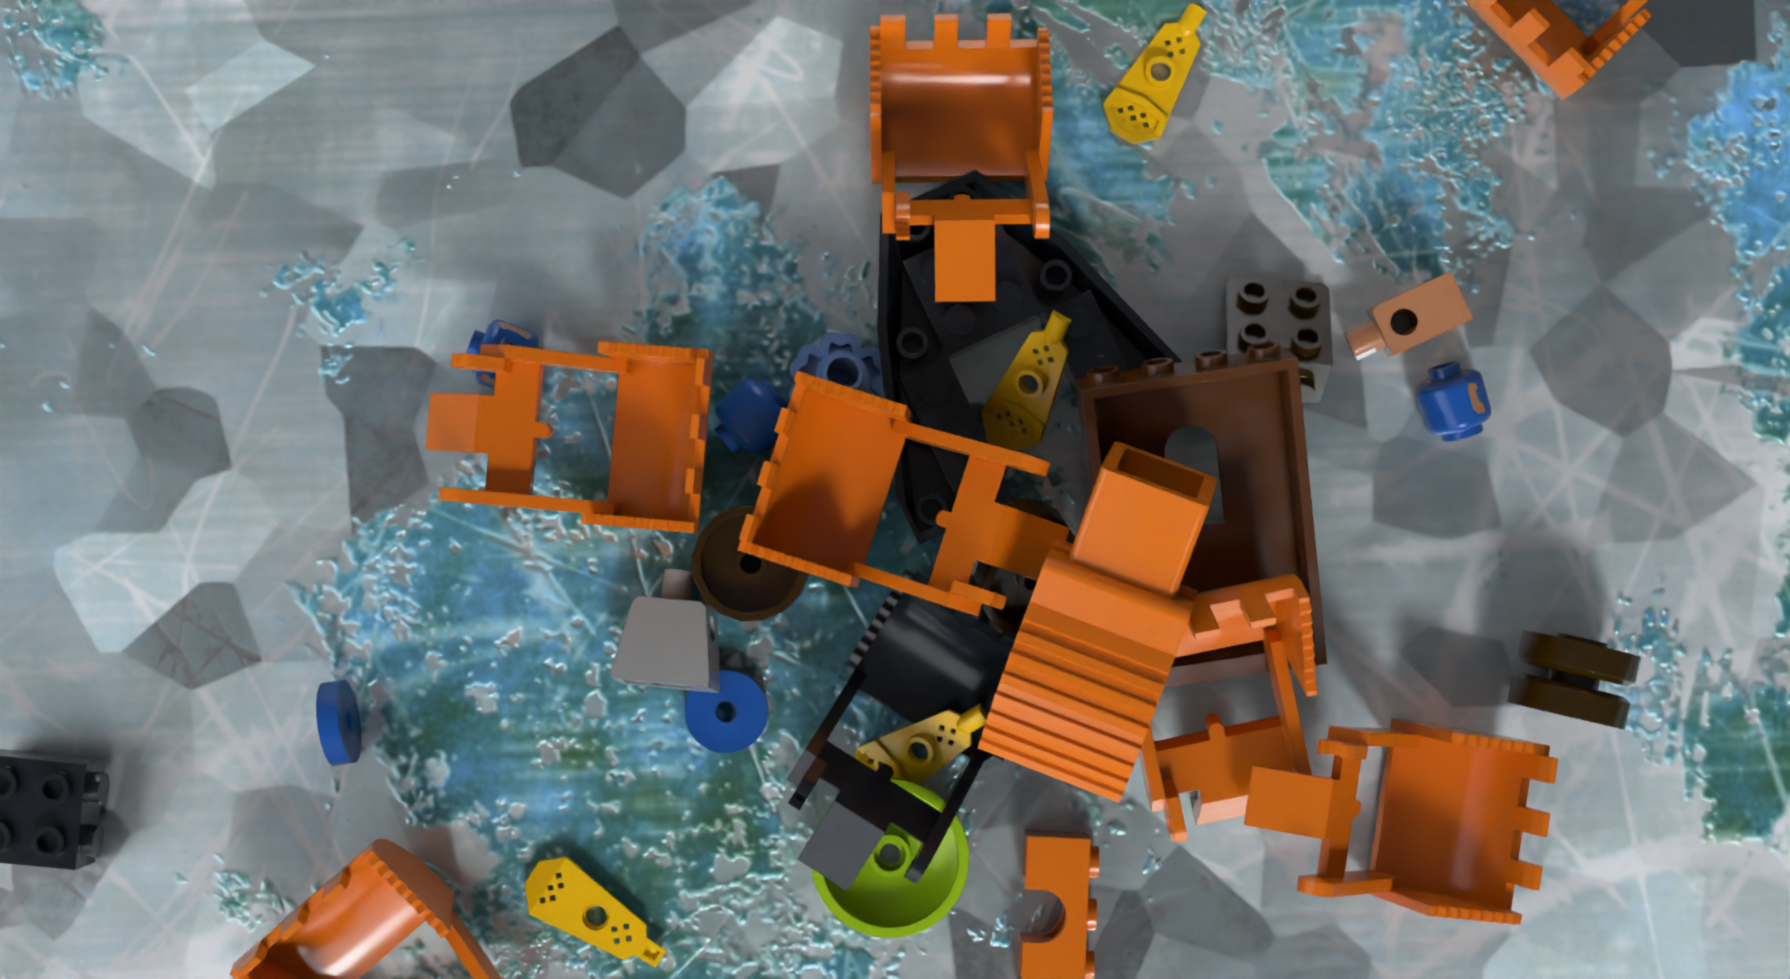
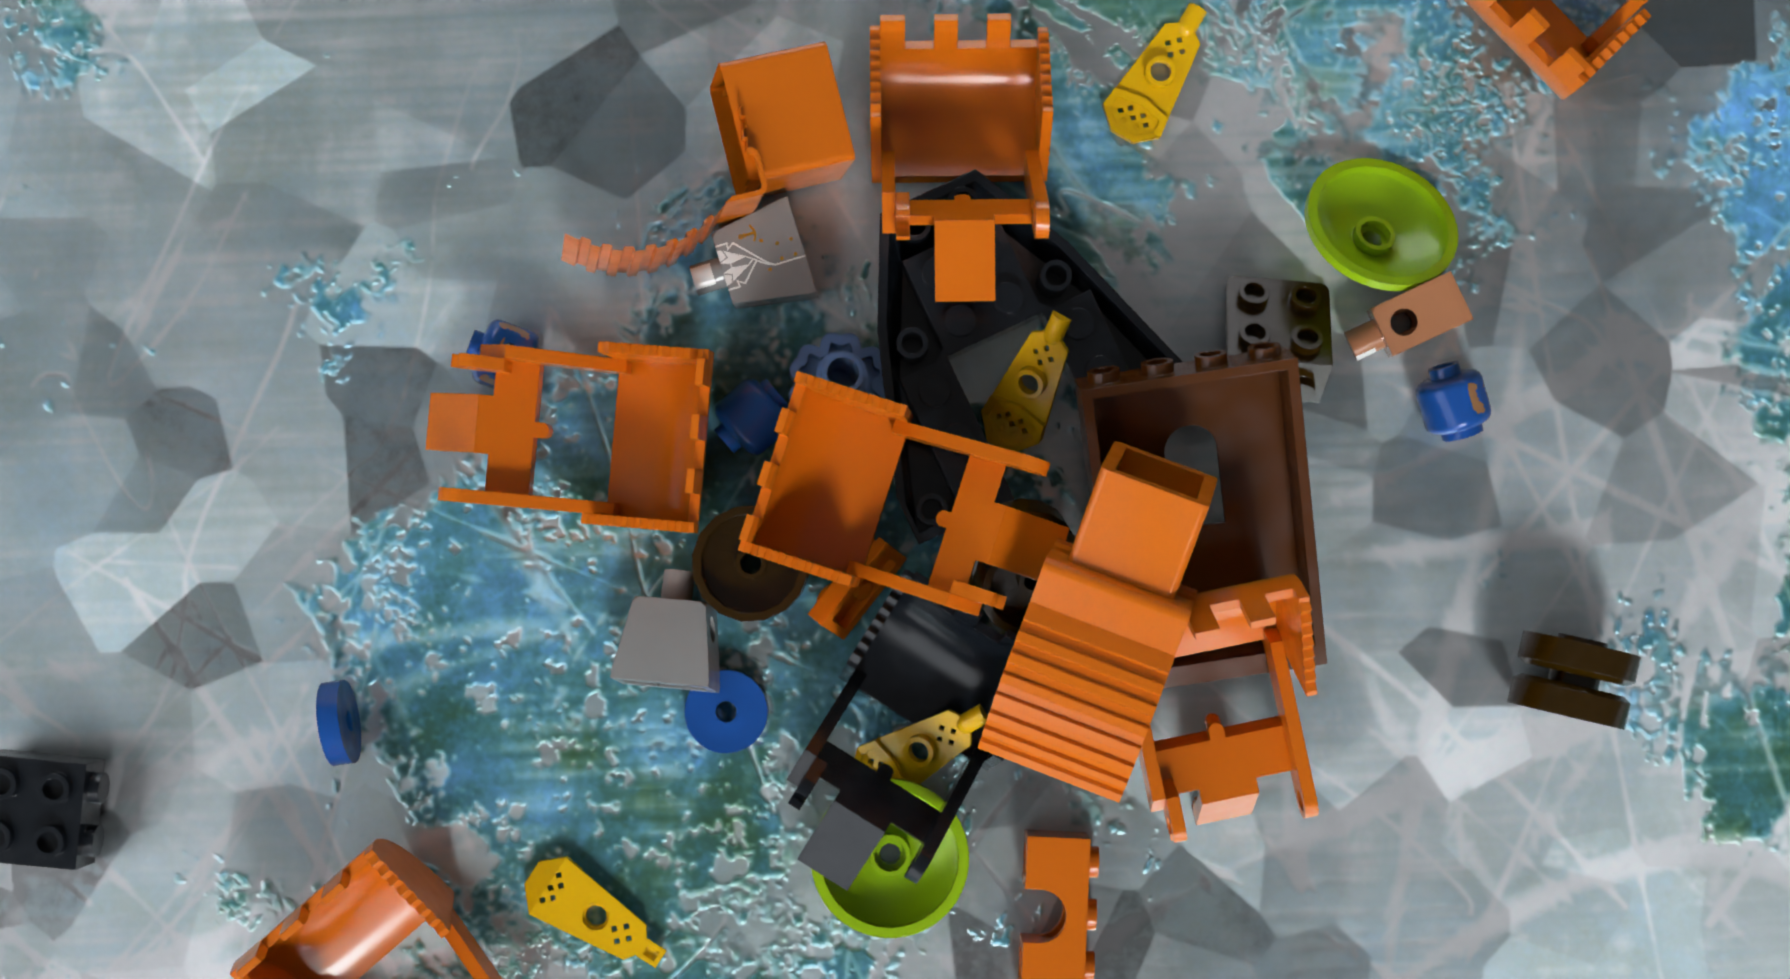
(758, 260): none -> light grey torso
(779, 135): none -> orange piece
(842, 606): none -> orange plate
(1381, 224): none -> lime dish
(1443, 820): orange piece -> none

